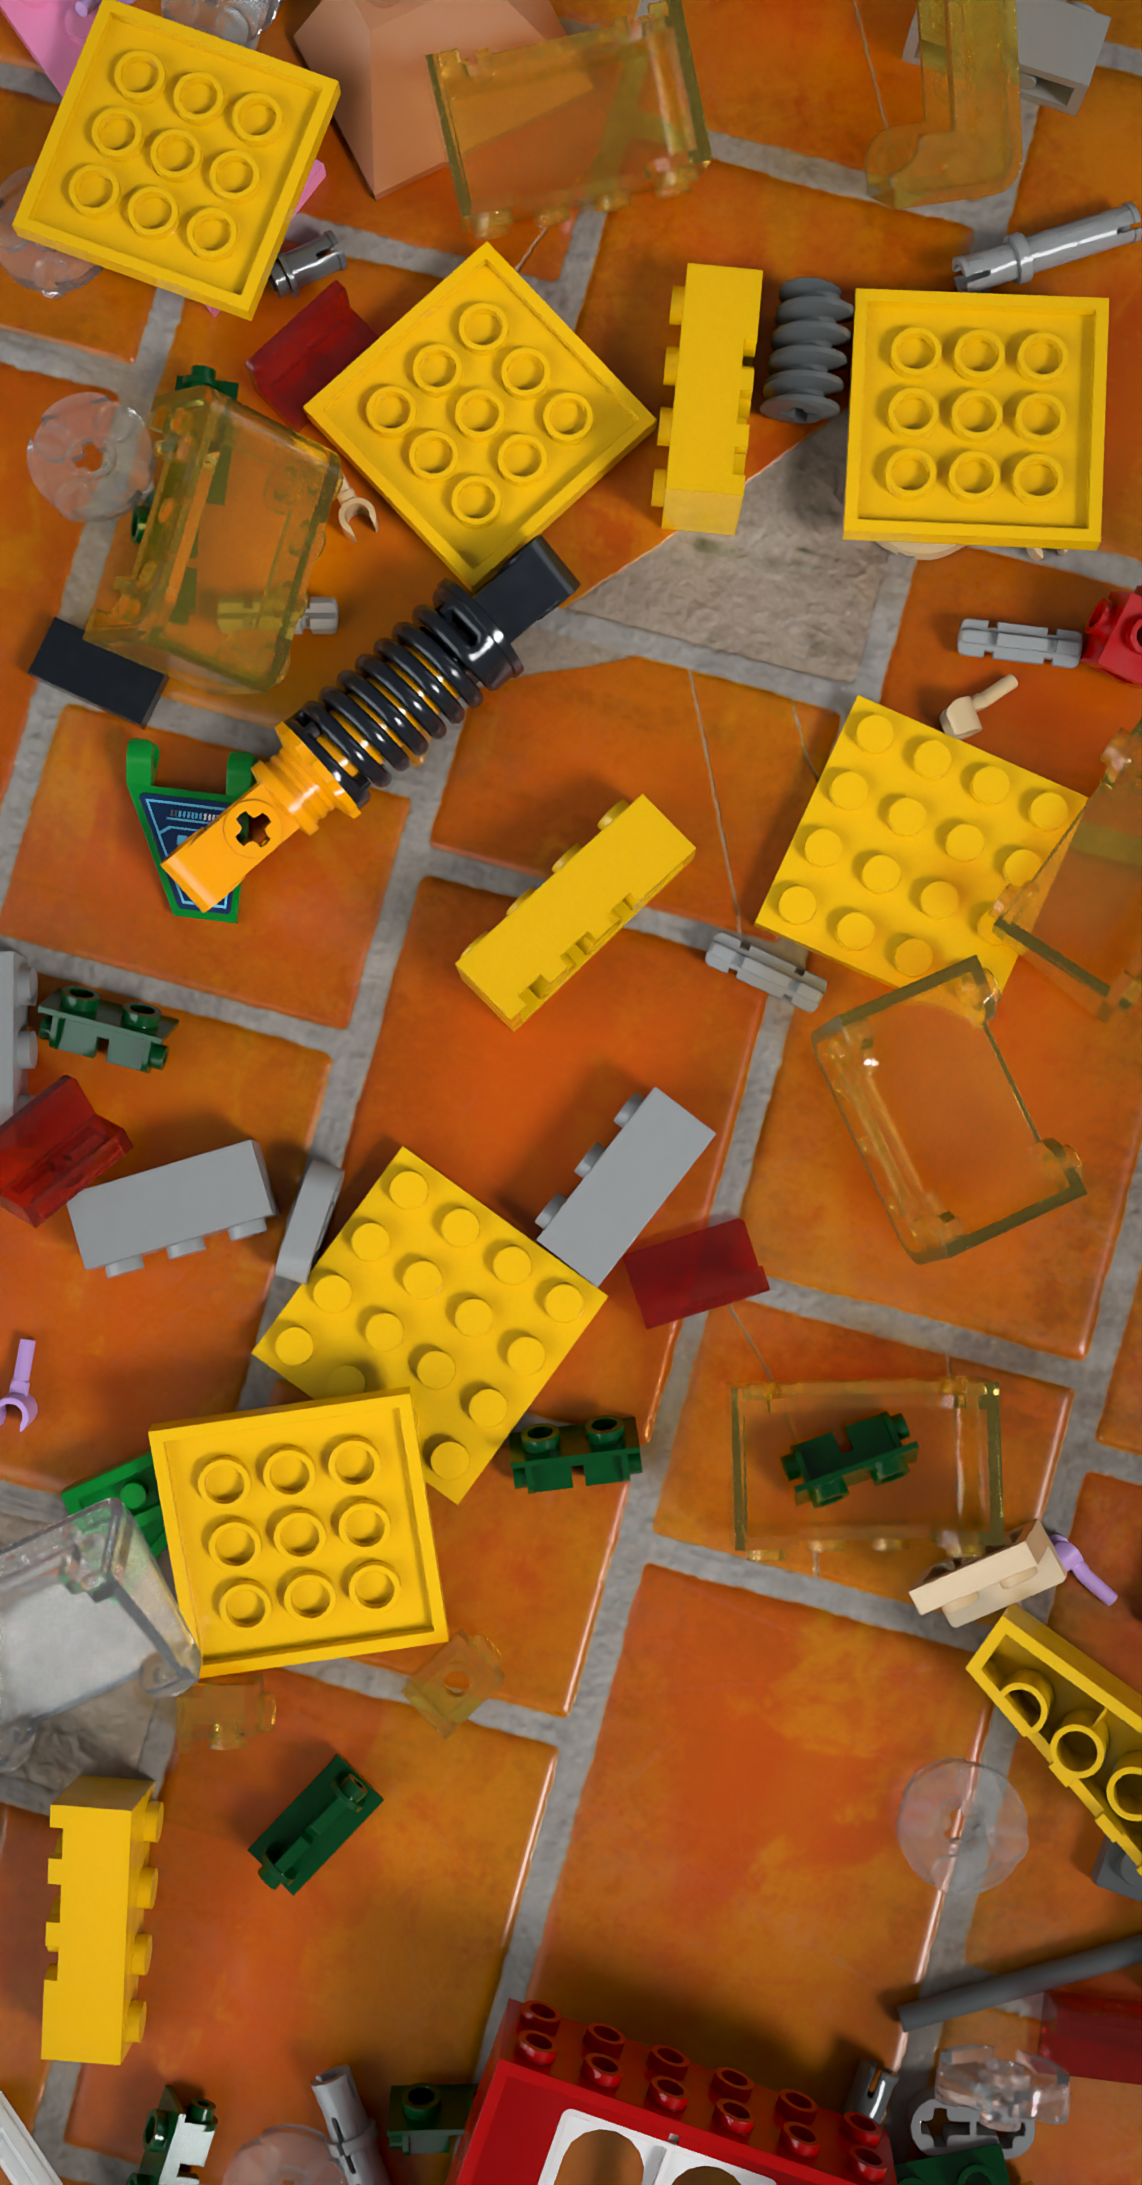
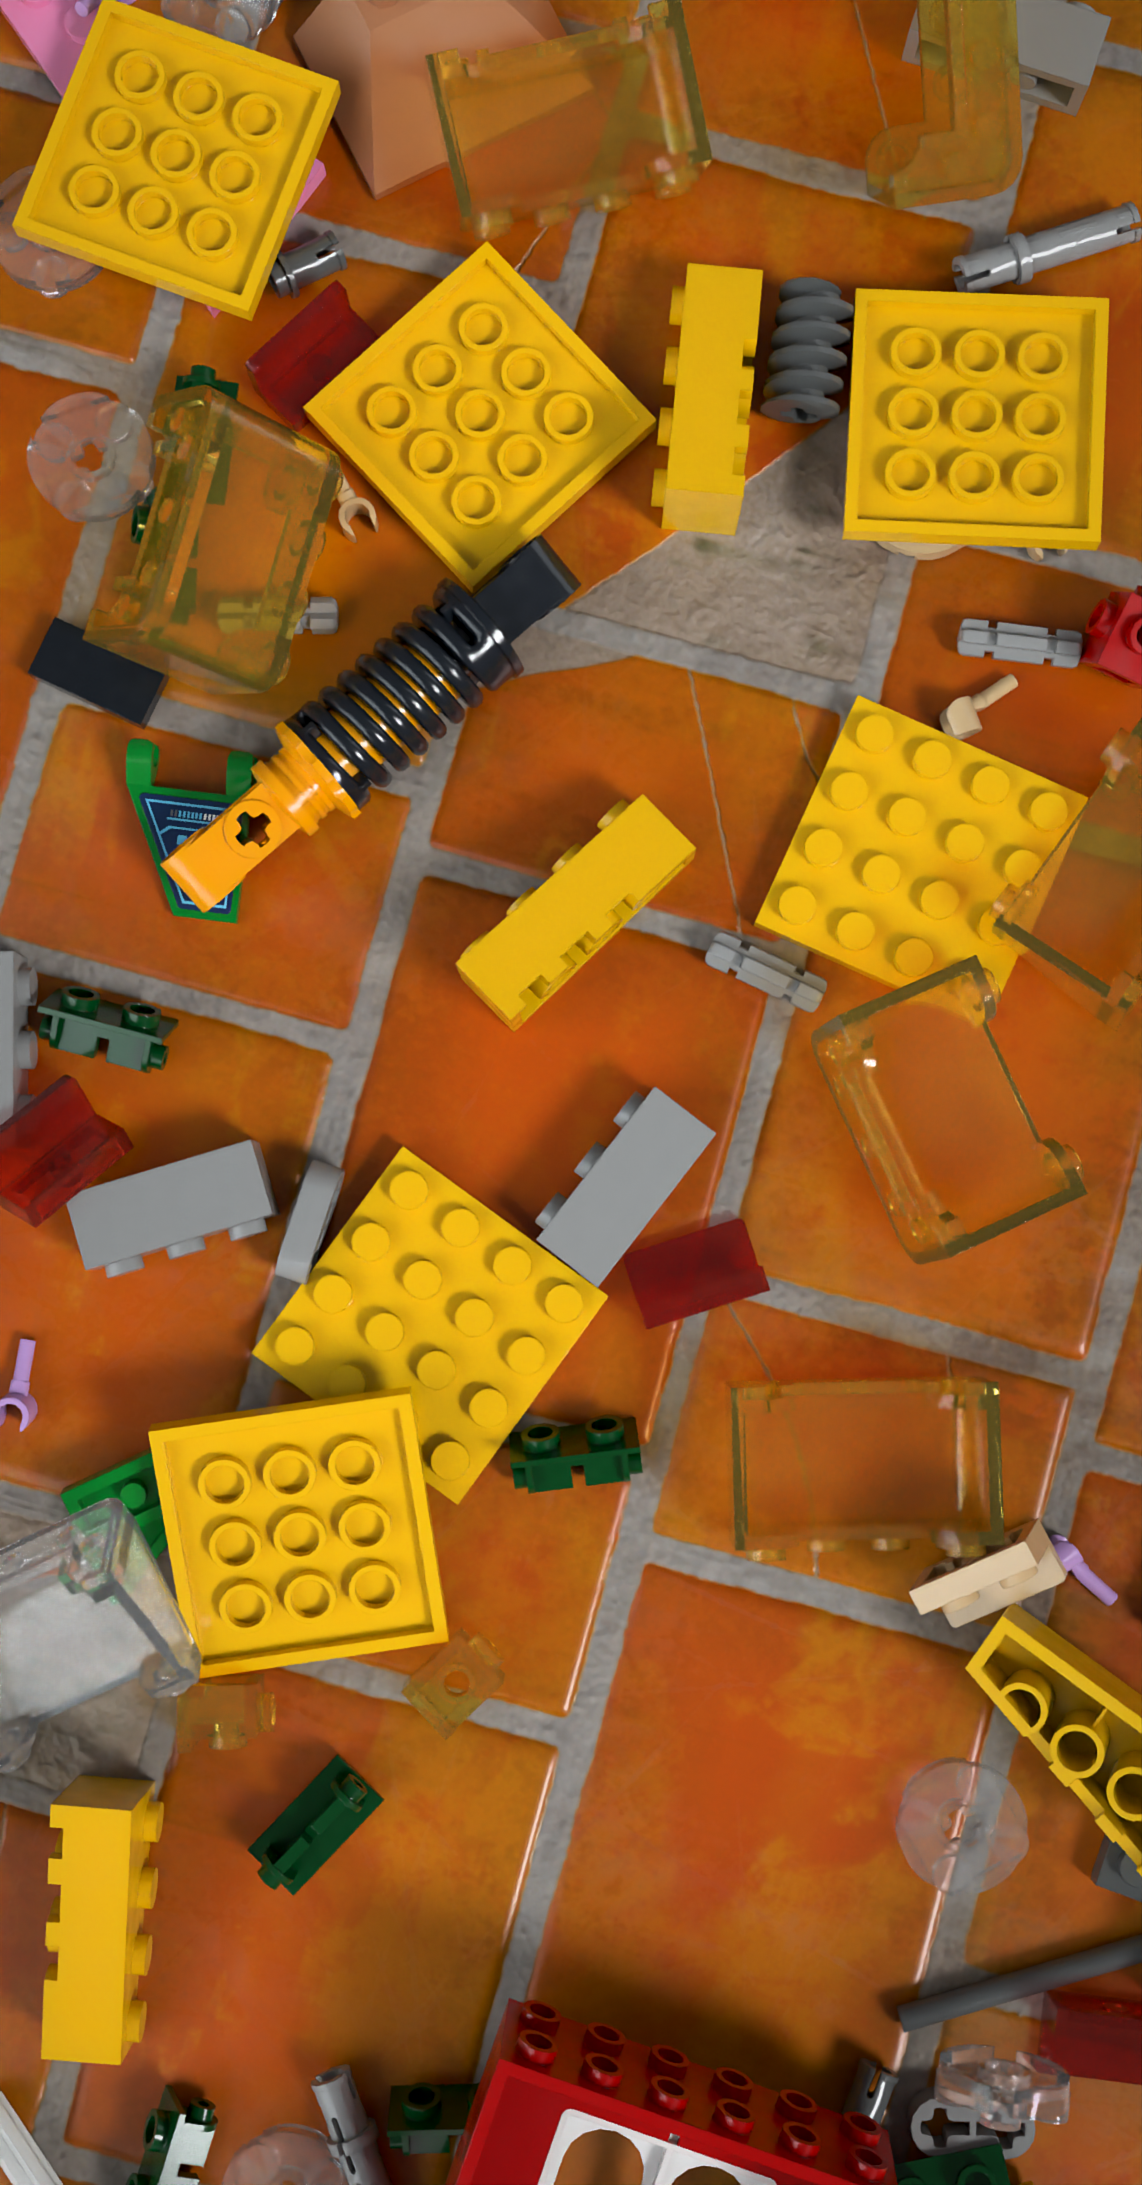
(874, 1455): dark green hinge -> none

